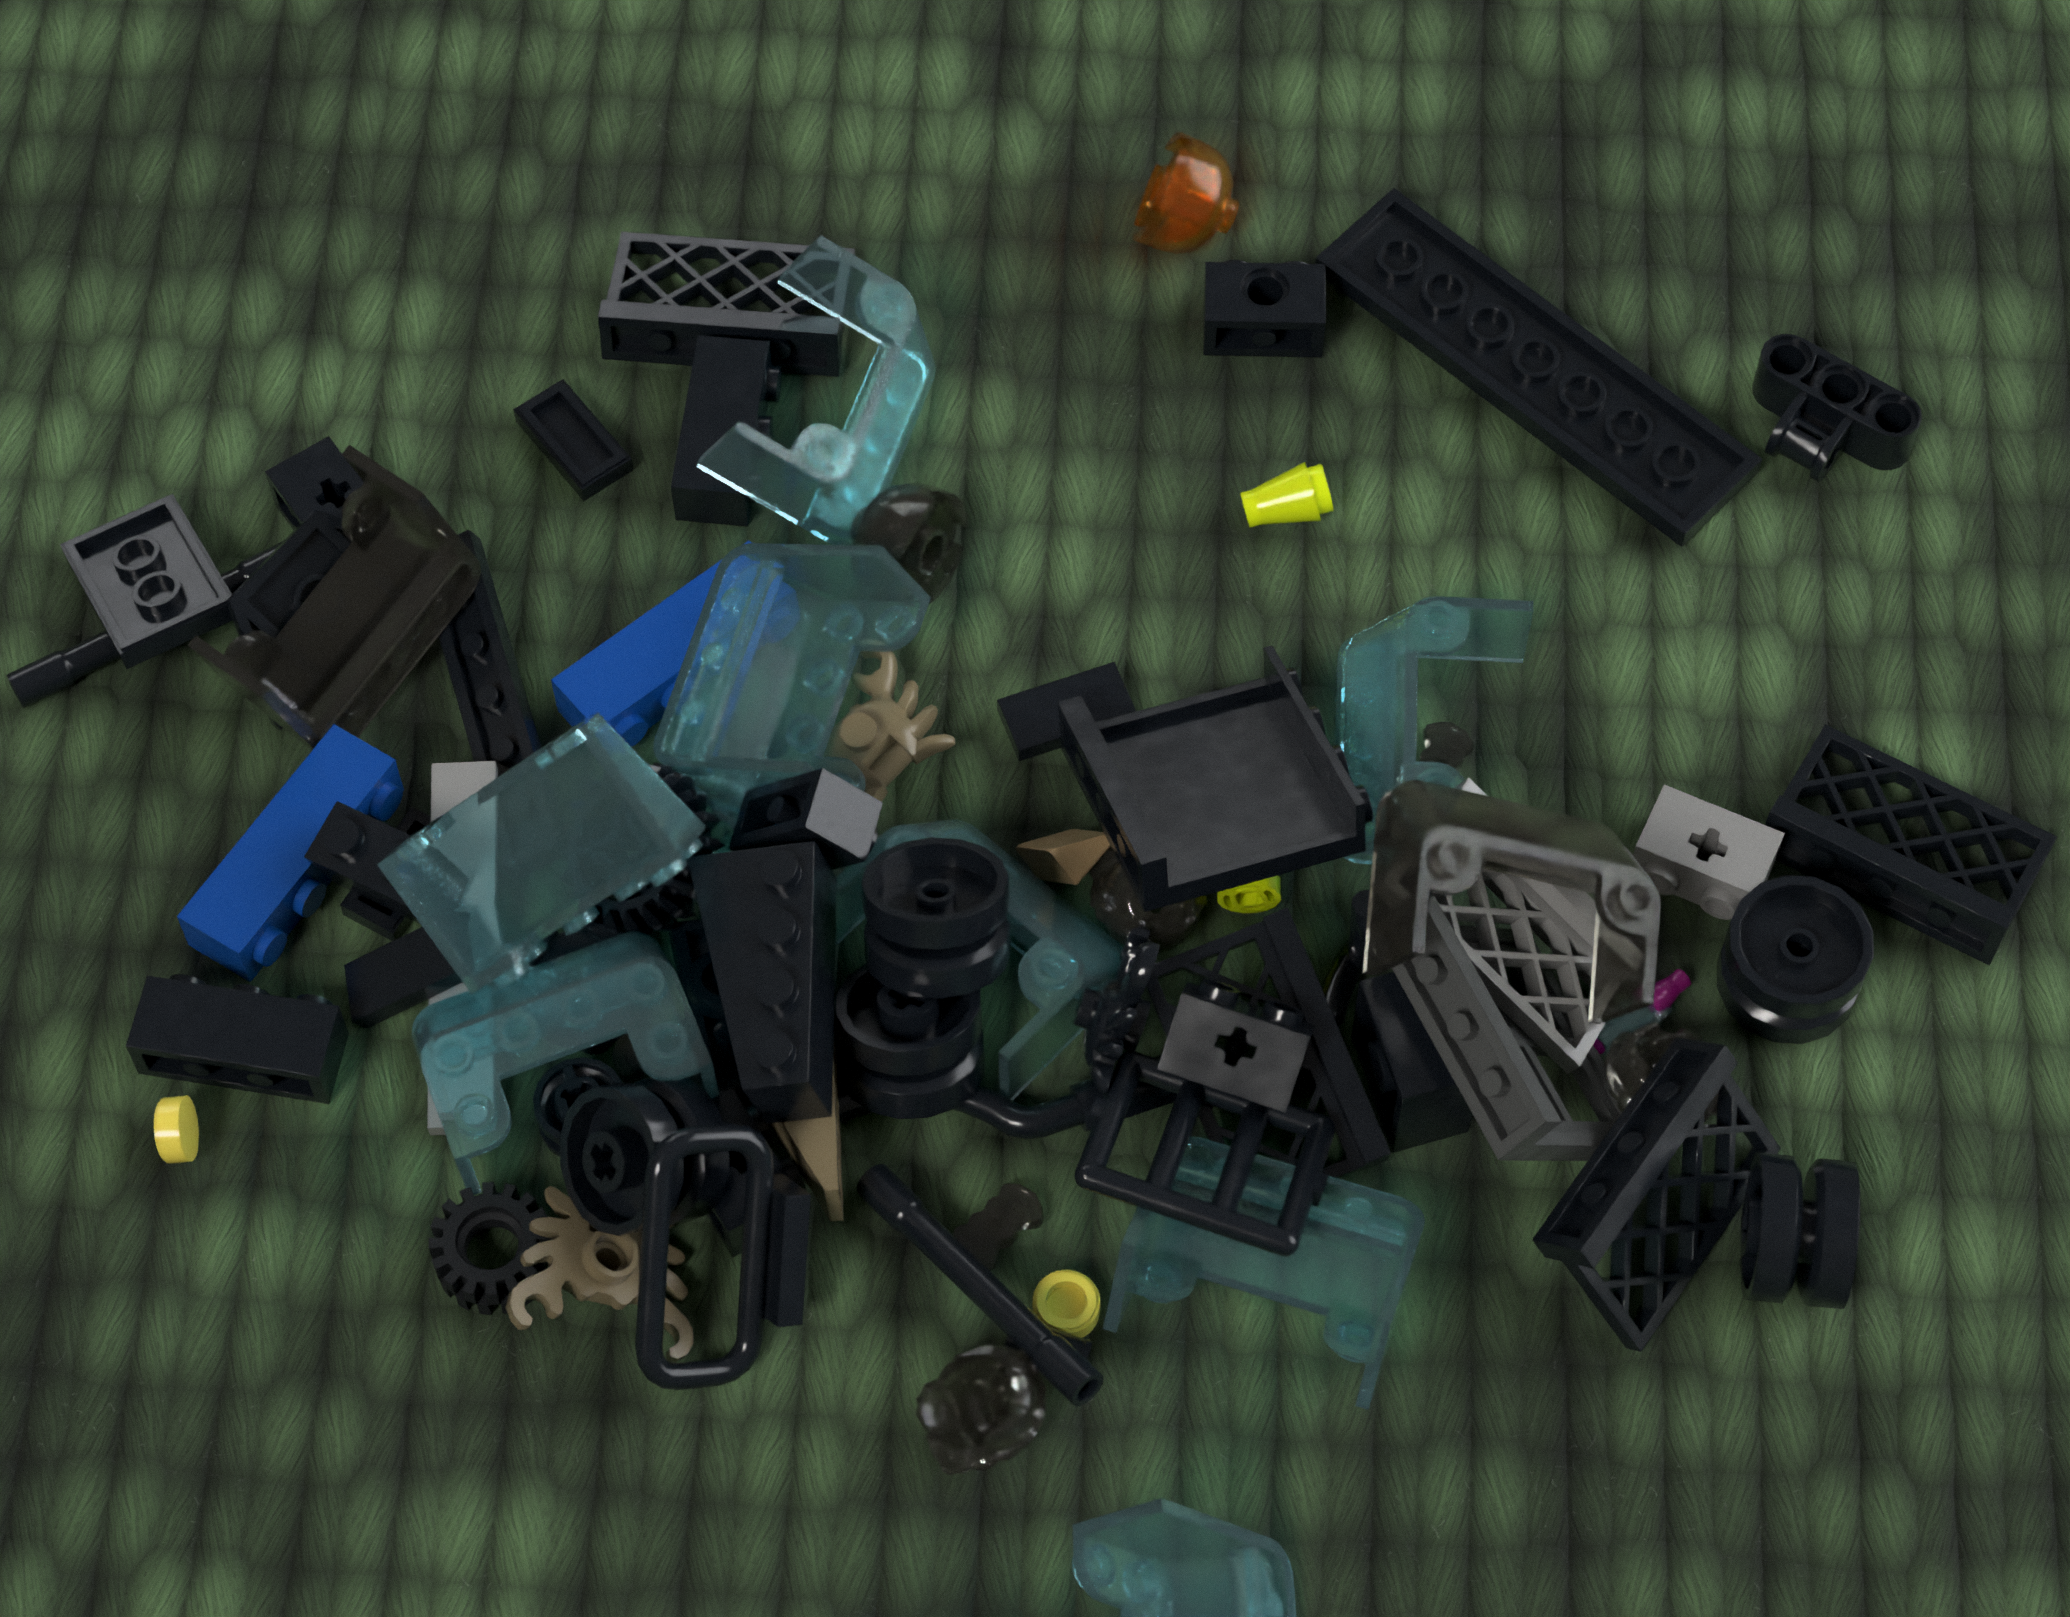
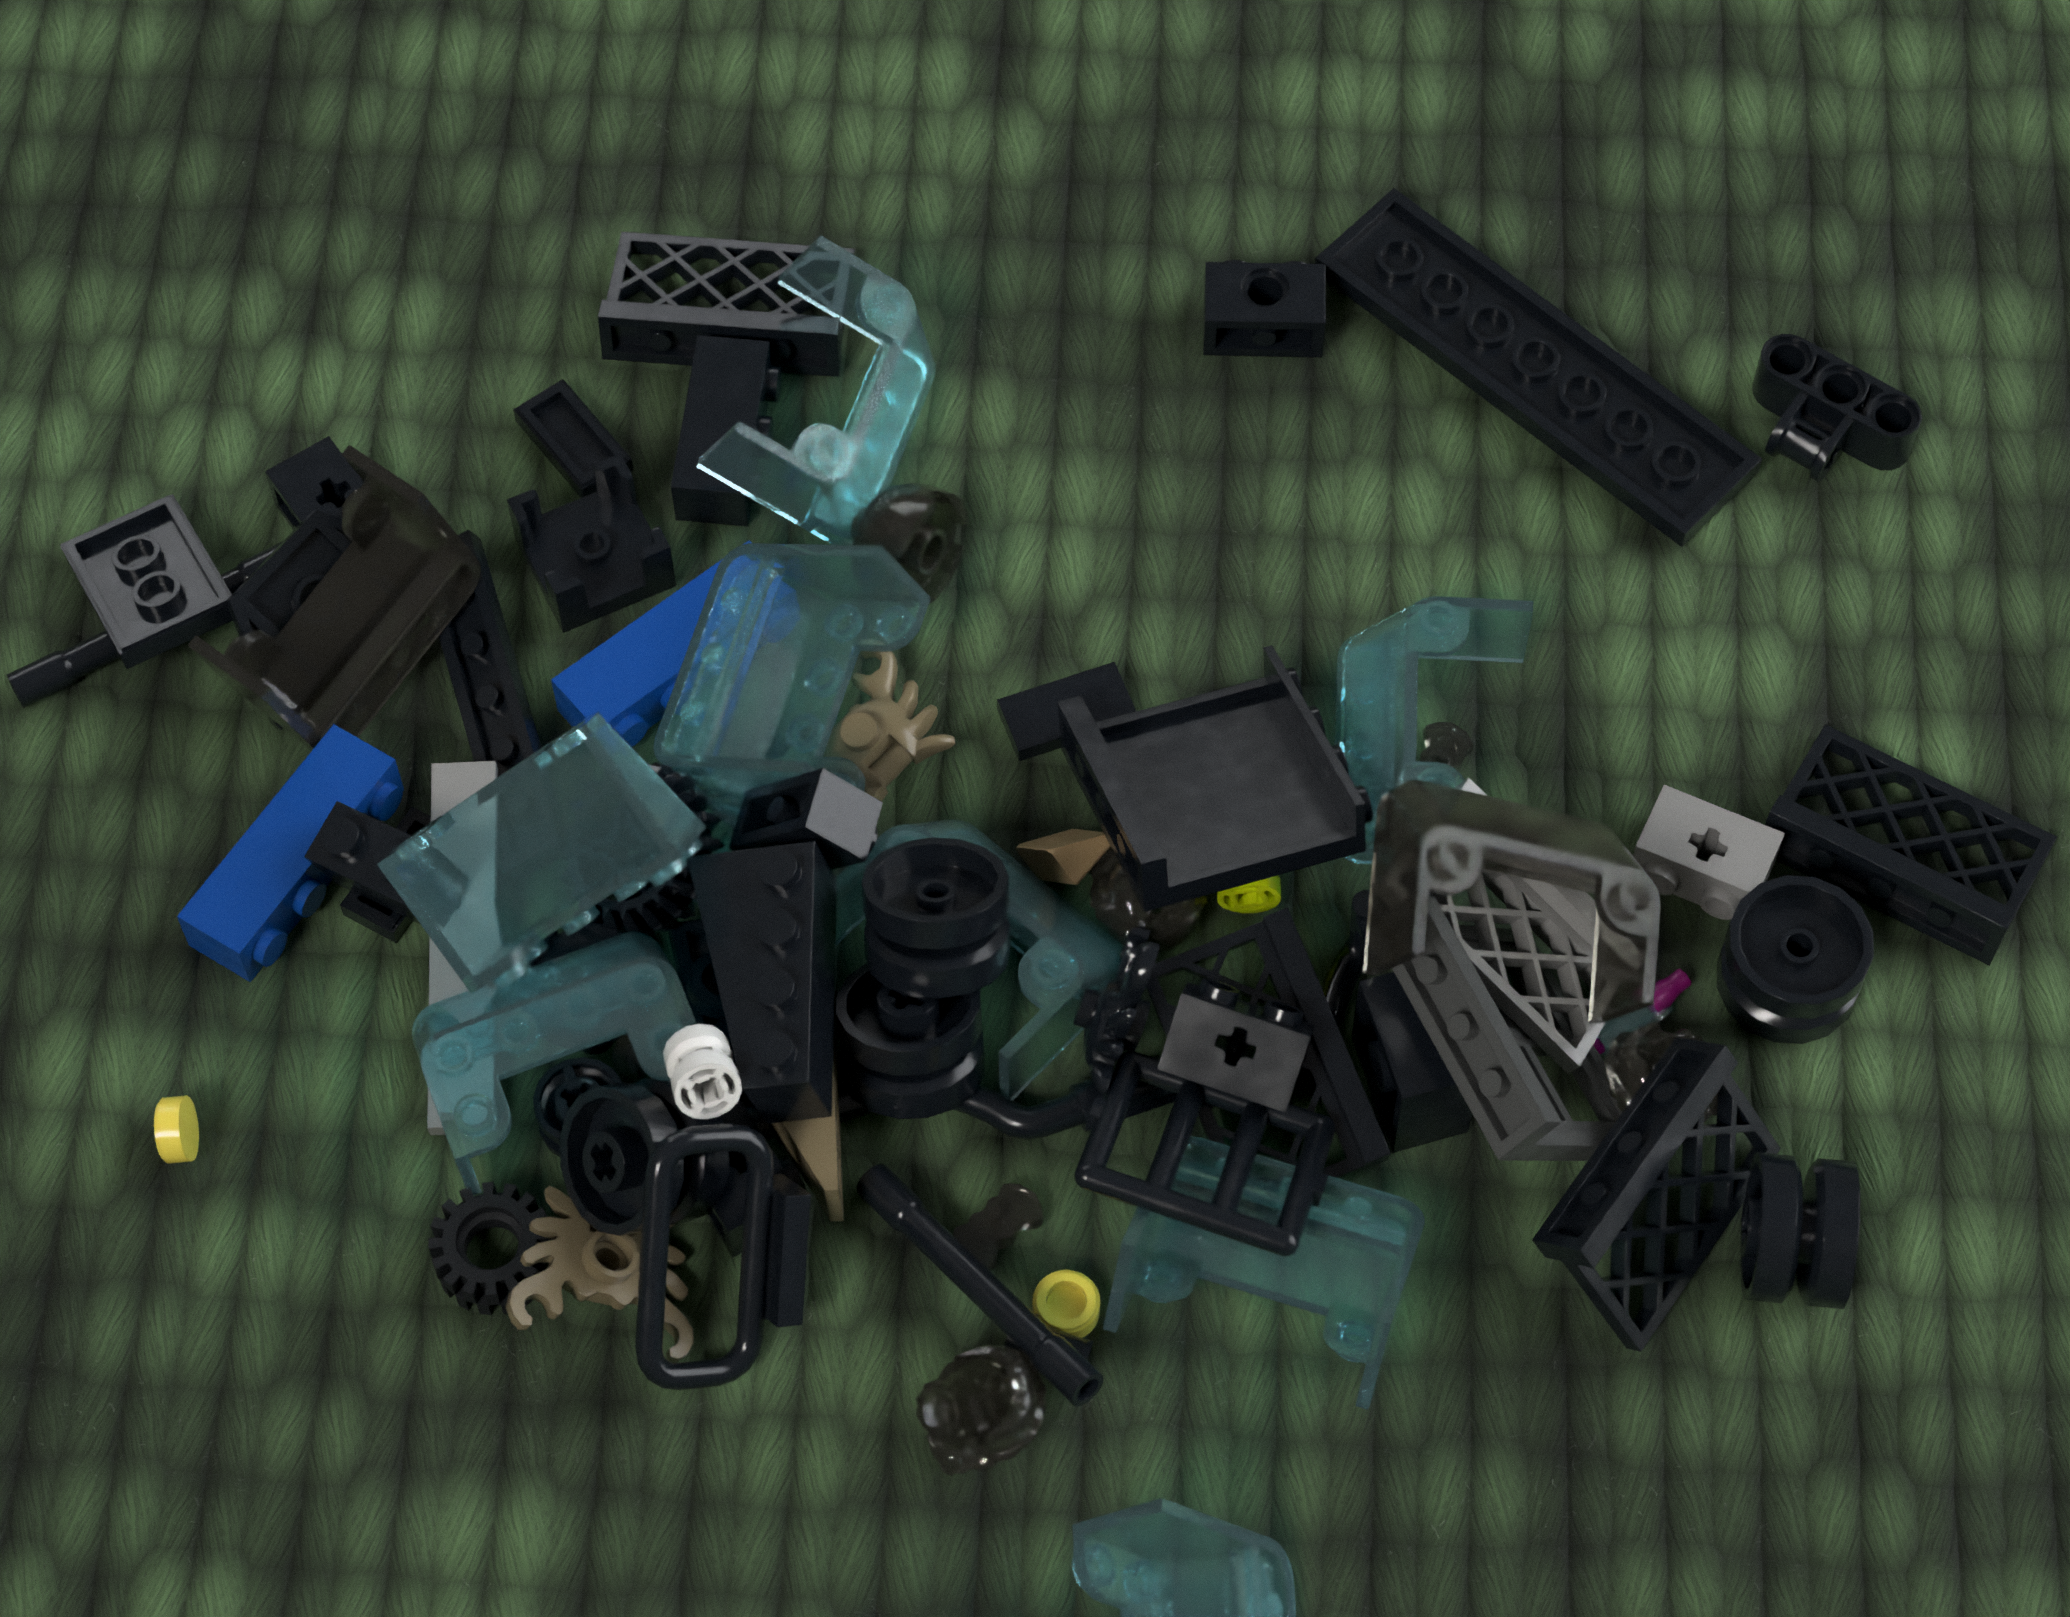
(238, 1038): black brick -> none
(396, 978): black tile -> none
(593, 550): none -> black panel
(702, 1071): none -> white wheel
(1186, 198): clear orange cylinder -> none
(1289, 497): neon yellow cone -> none

